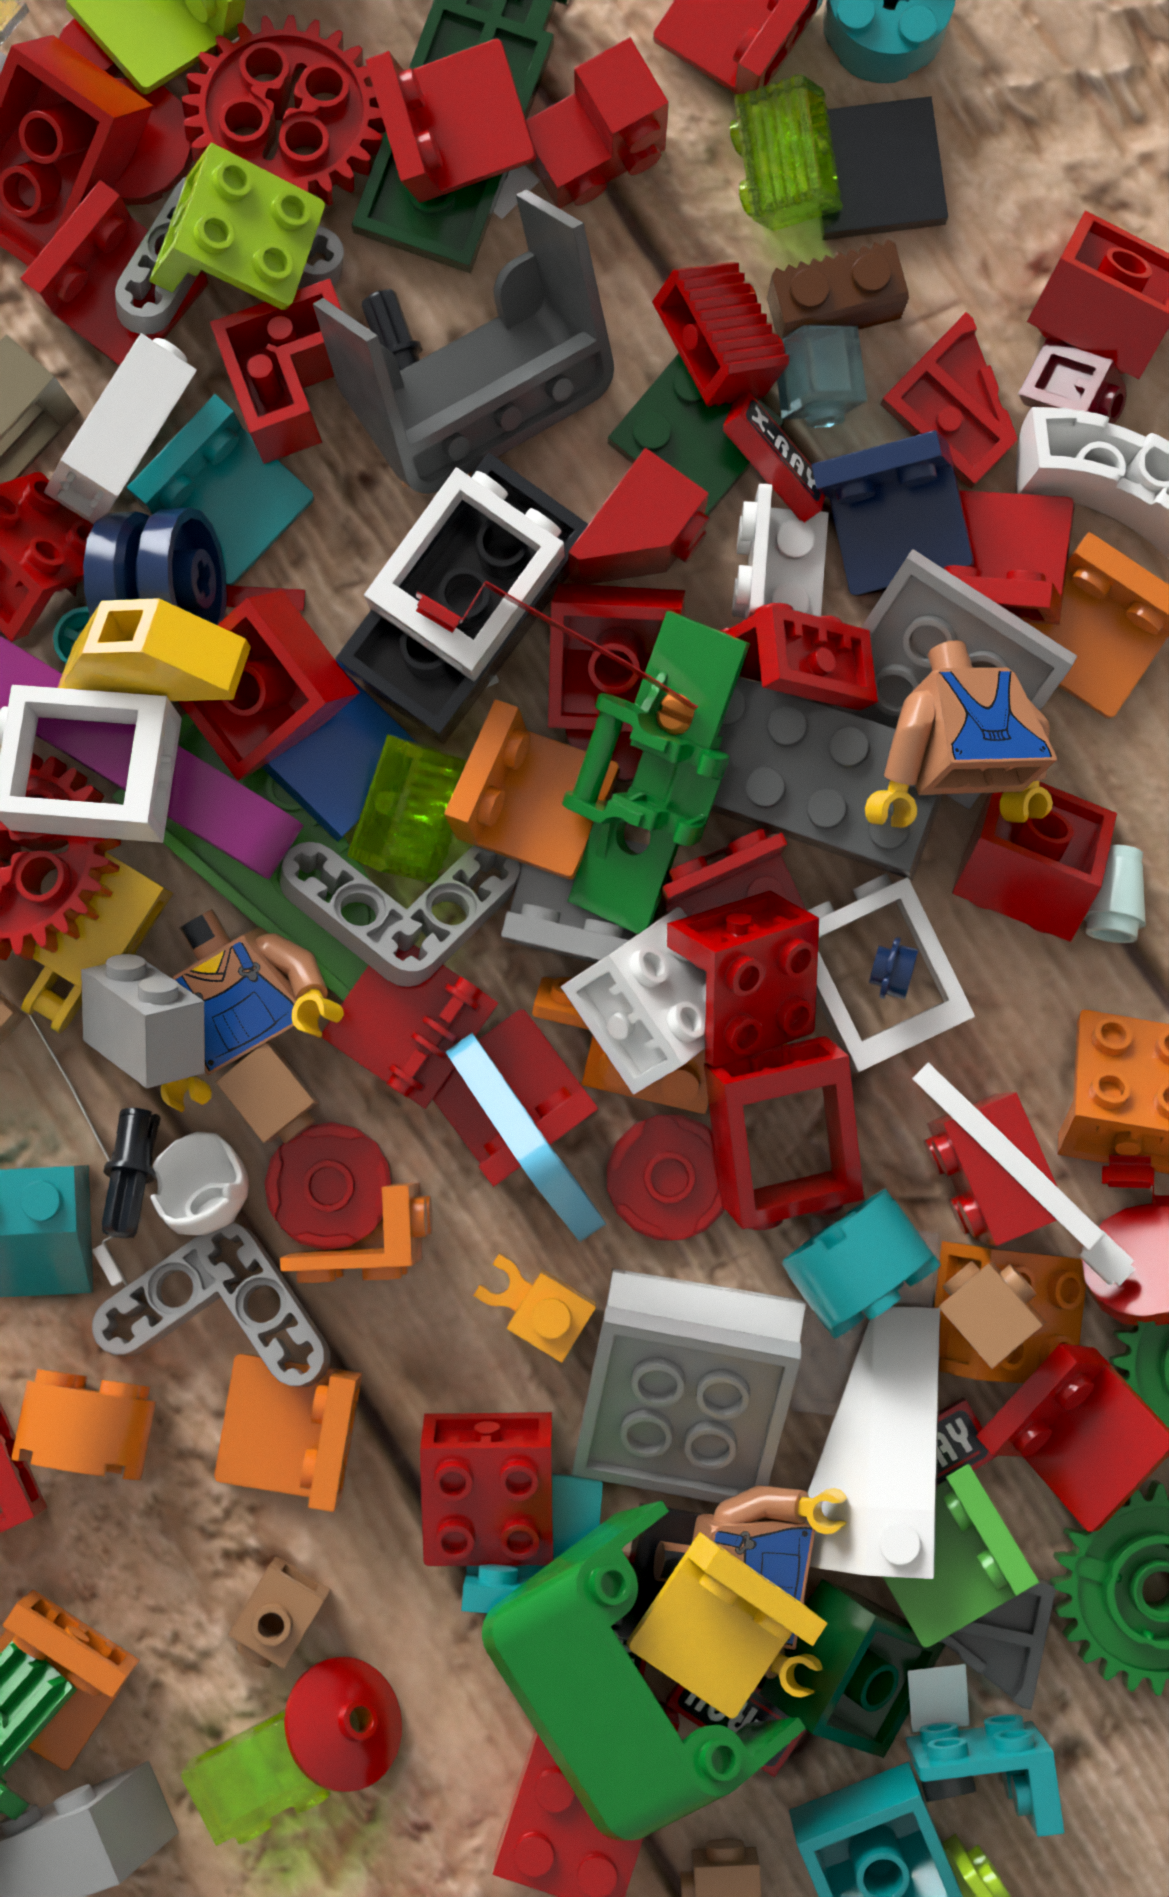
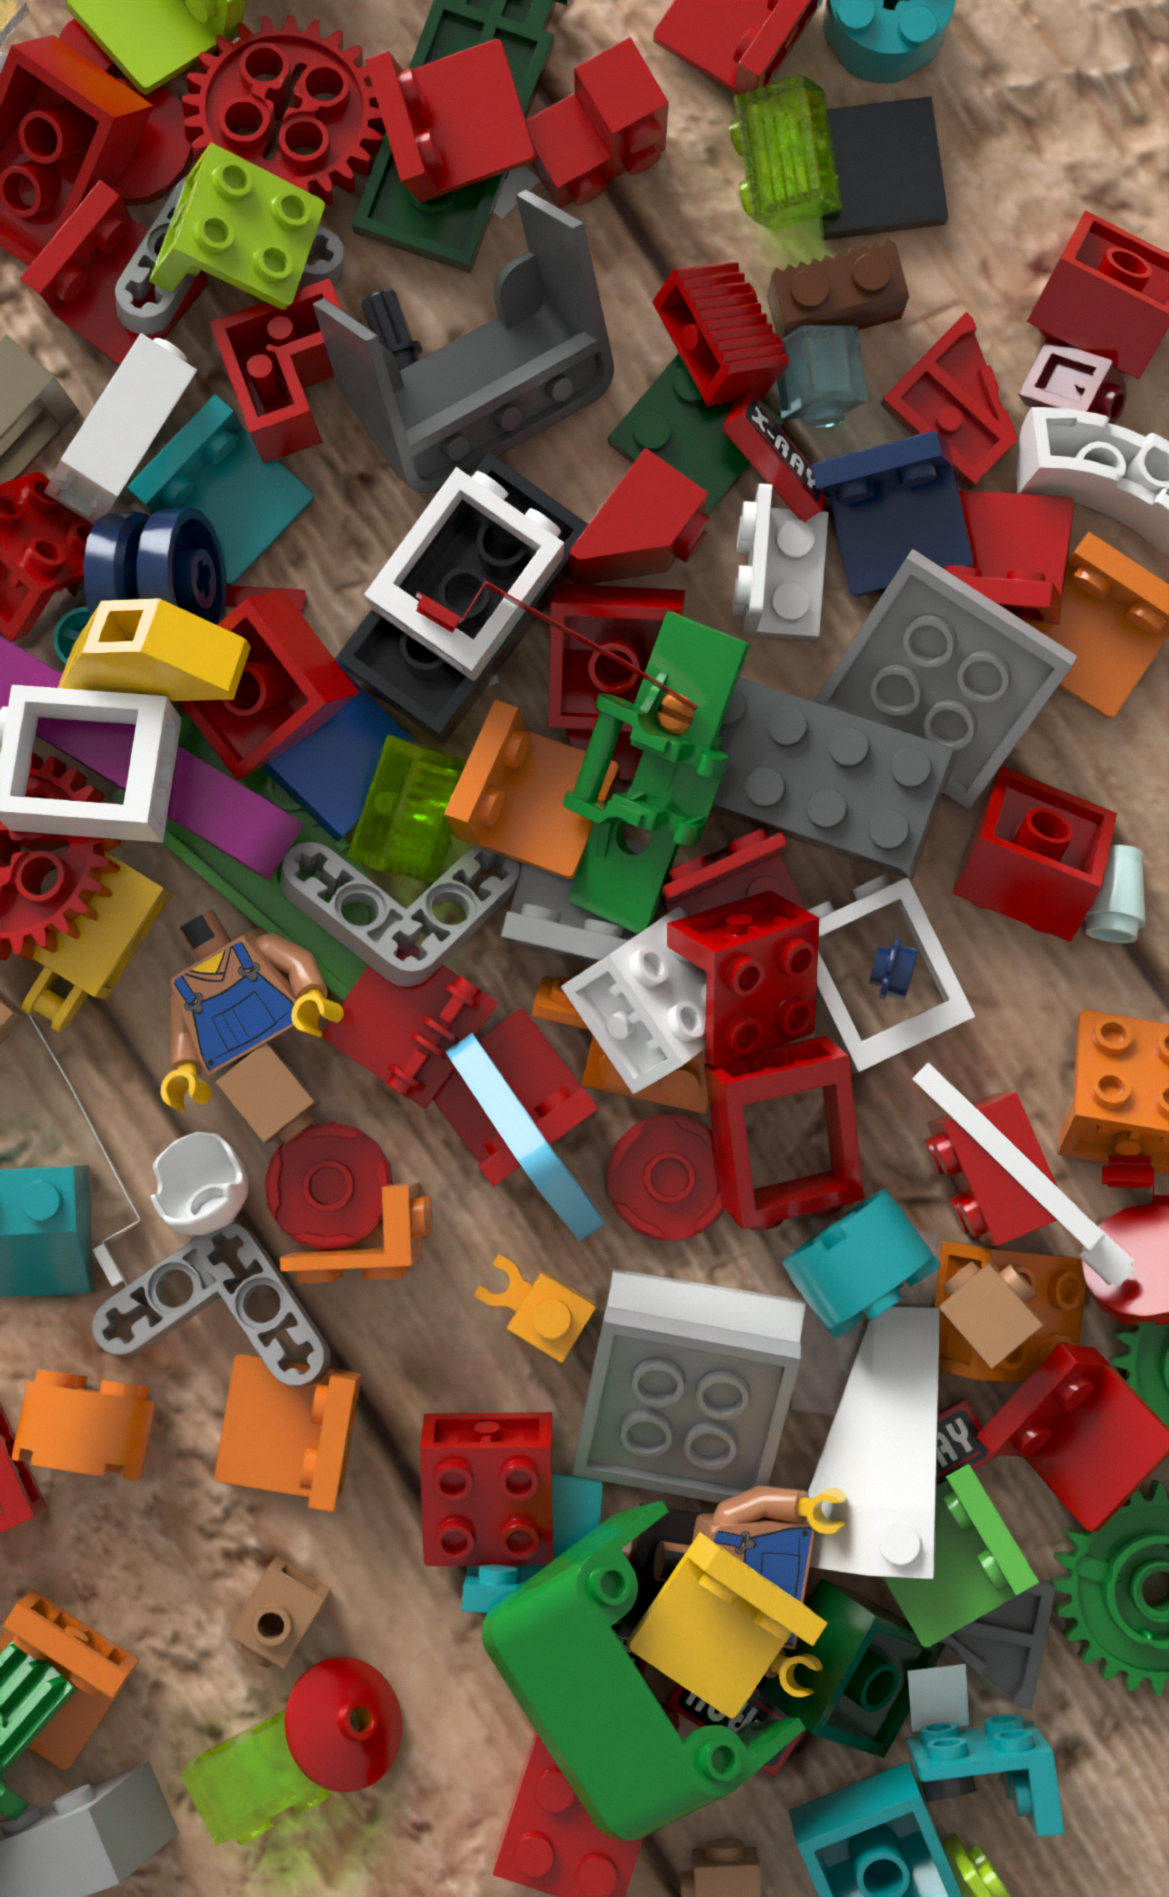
(129, 1171): black axle -> none
(143, 1020): light grey brick -> none
(808, 656): red bracket -> none
(966, 735): nougat torso -> none

